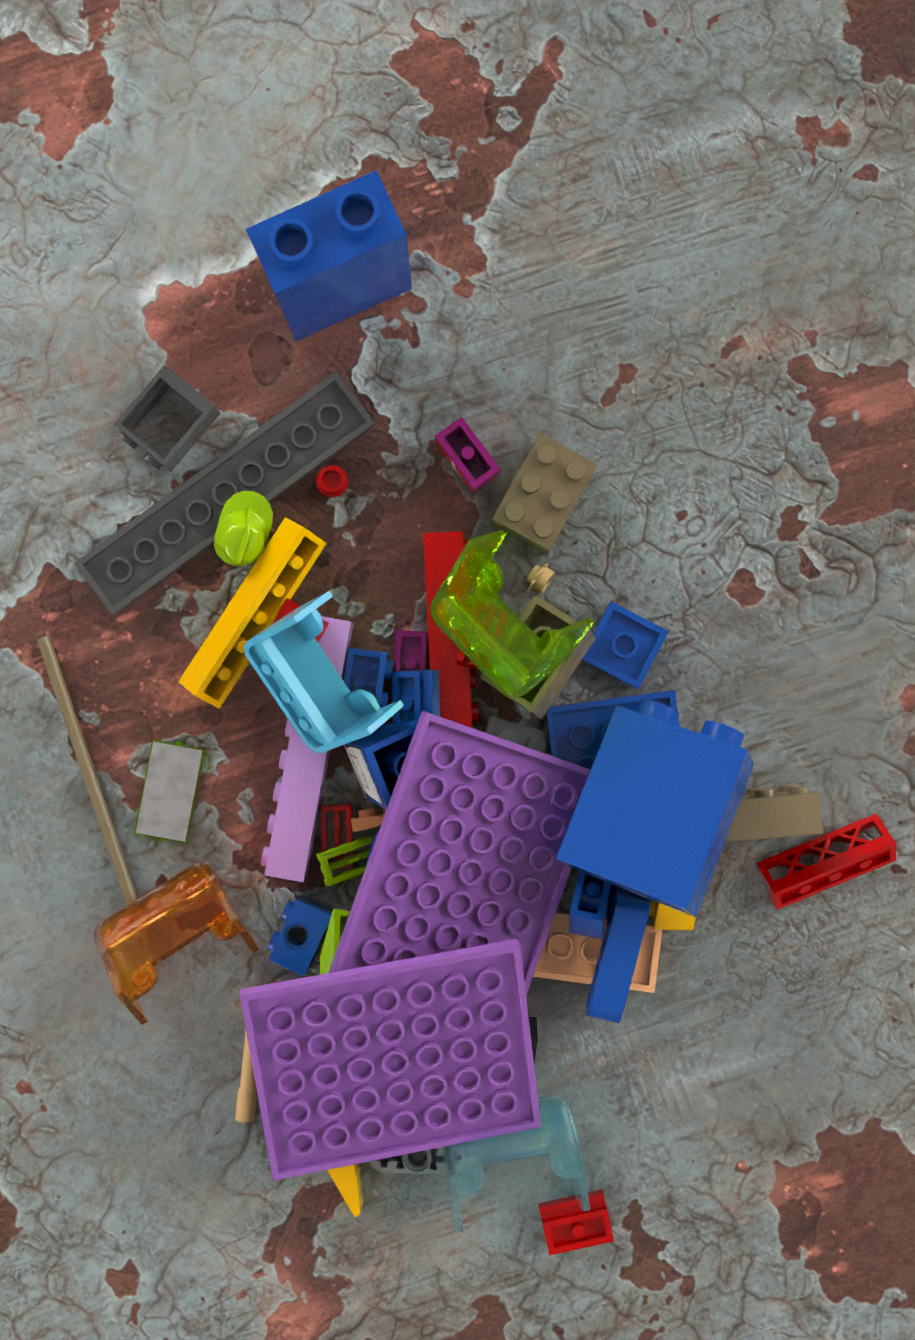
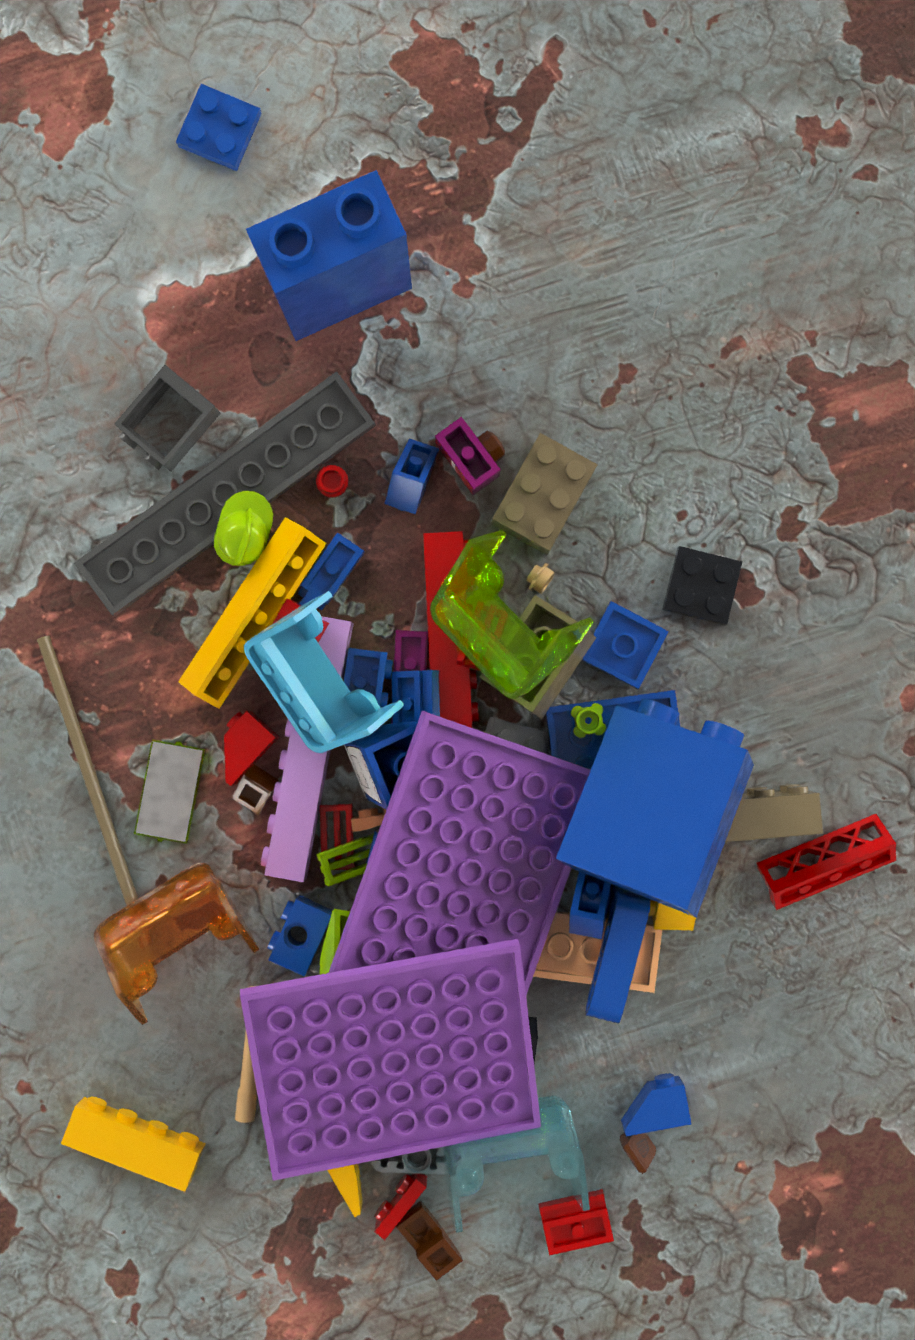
(133, 1142): none -> yellow brick
(218, 127): none -> blue plate
(245, 744): none -> red slope
(255, 789): none -> reddish brown slope
(330, 570): none -> blue hinge
(392, 1212): none -> red plate
(411, 476): none -> blue slope
(429, 1240): none -> reddish brown slope
(492, 445): none -> reddish brown tile
(596, 725): none -> lime plate
(639, 1150): none -> reddish brown slope
(658, 1106): none -> blue slope
(702, 585): none -> black plate

